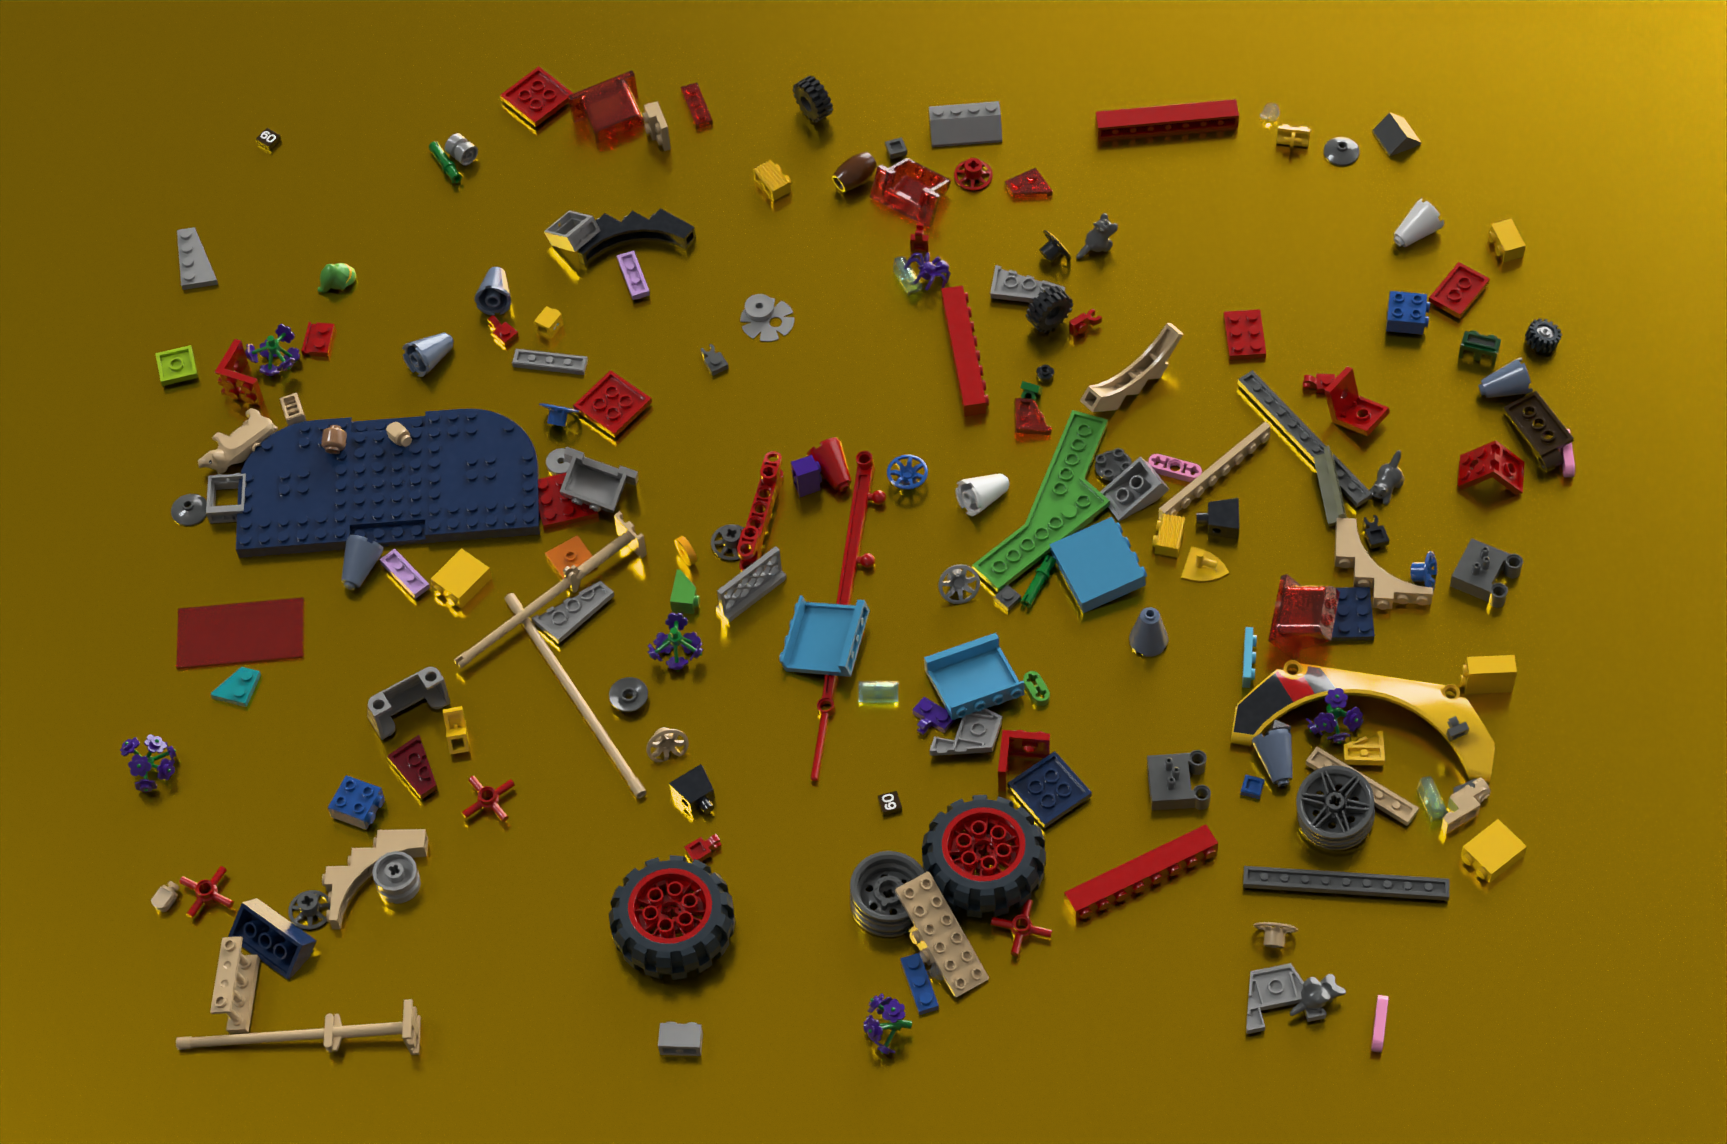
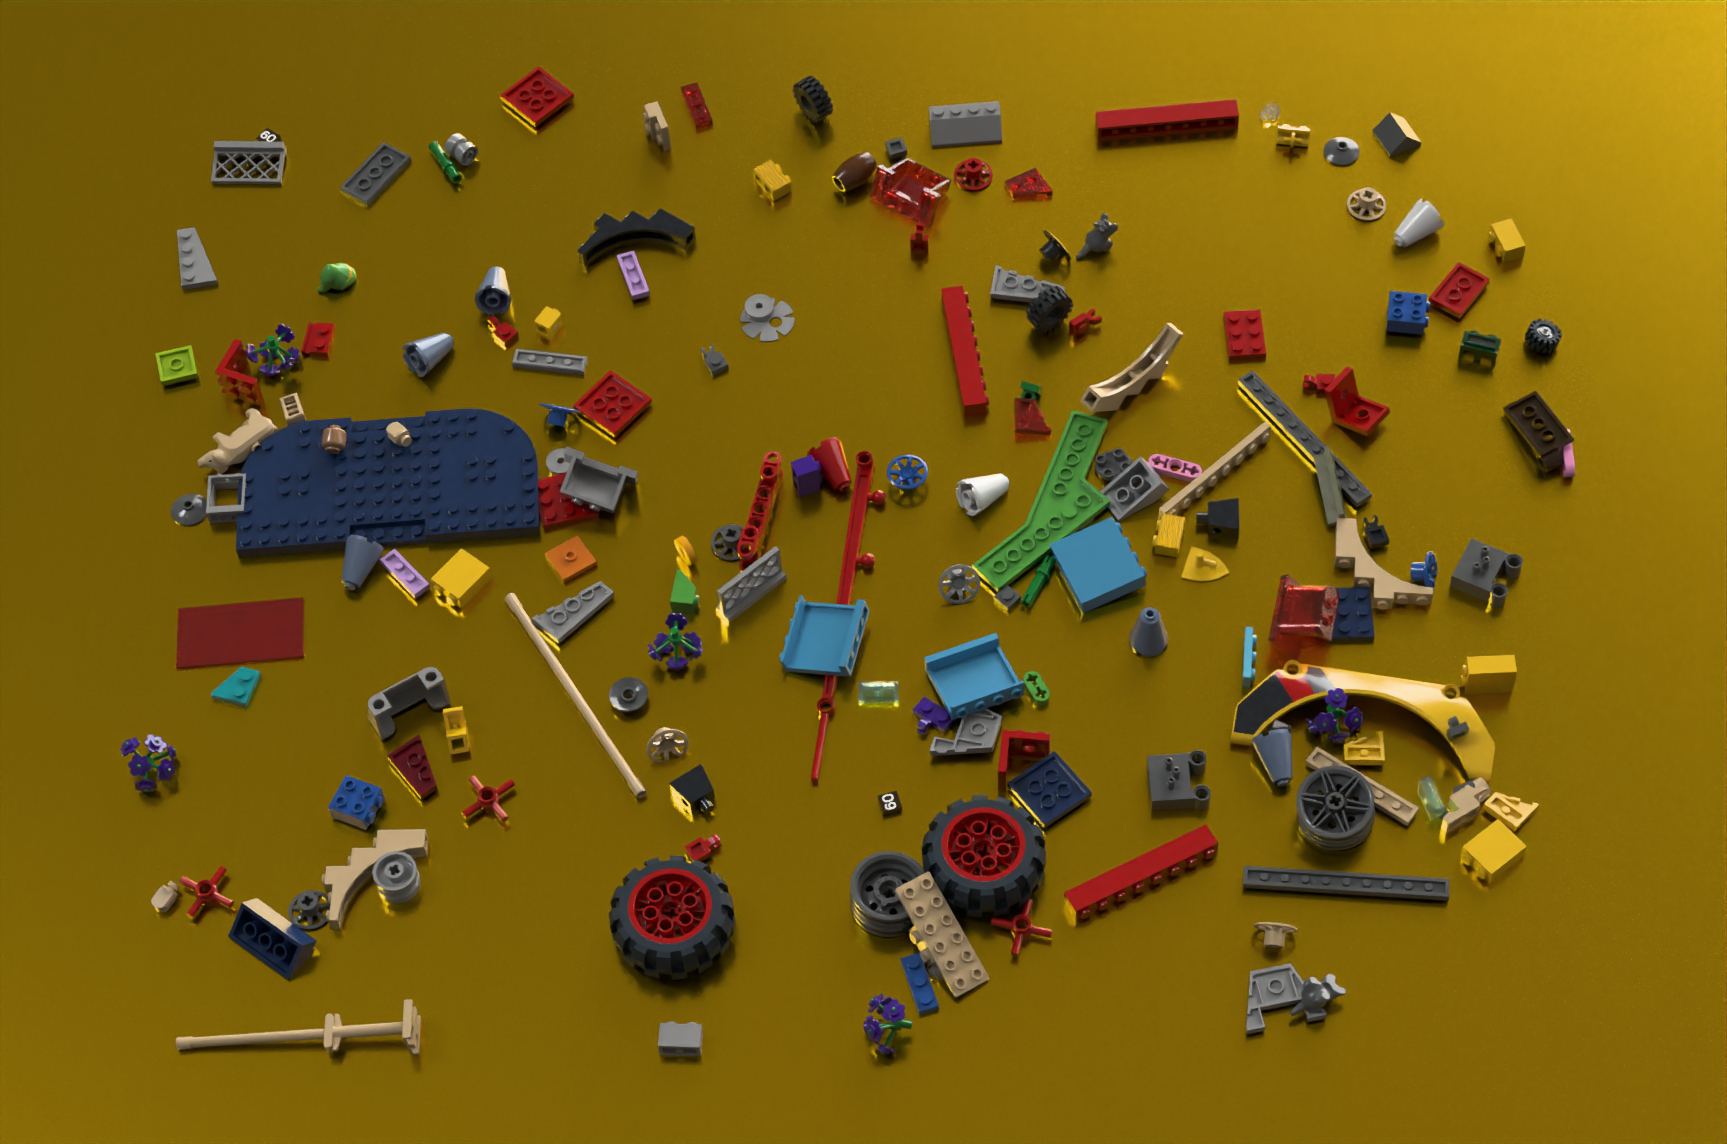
(235, 985): tan fence -> none
(250, 149): none -> light grey fence
(375, 174): none -> dark grey tile
(571, 580): tan piece -> none
(573, 231): light grey window -> none
(608, 107): clear red windscreen -> none
(906, 276): clear light blue brick -> none
(929, 270): dark purple animal -> none
(1045, 376): black plate -> none
(1252, 786): blue tile -> none
(1366, 201): none -> tan wheel
(1379, 1023): bright pink beam -> none
(1387, 478): dark grey animal -> none
(1491, 462): red bracket -> none
(1507, 381): sand blue cone -> none
(1509, 810): none -> yellow wing

